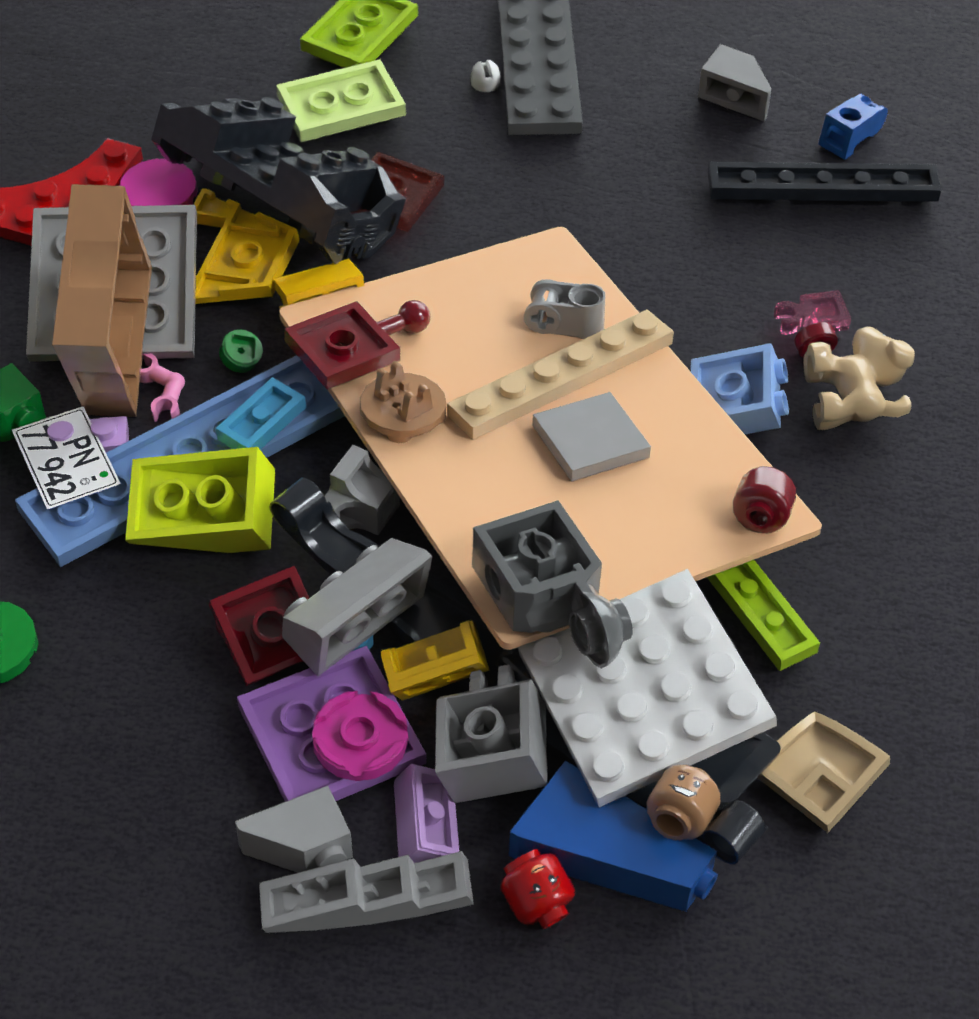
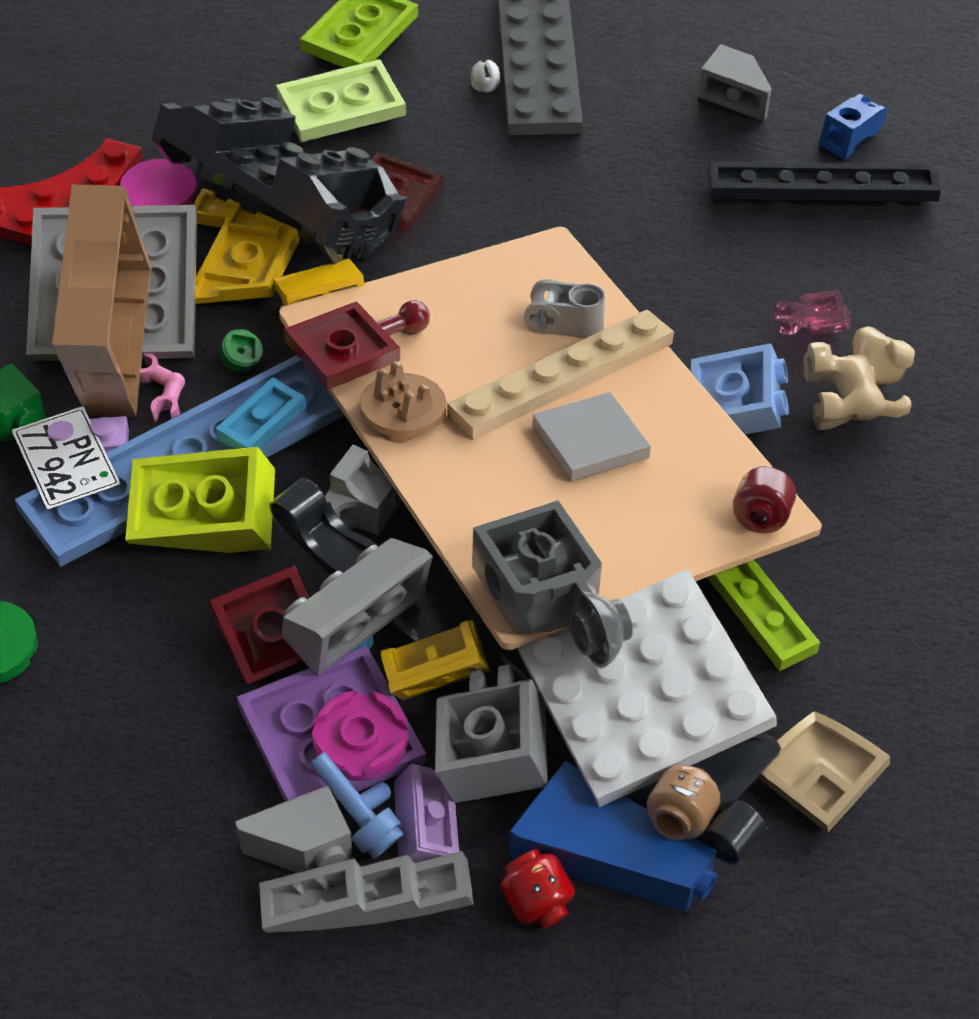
(377, 831): none -> medium blue piece
(815, 333): dark red tile -> none

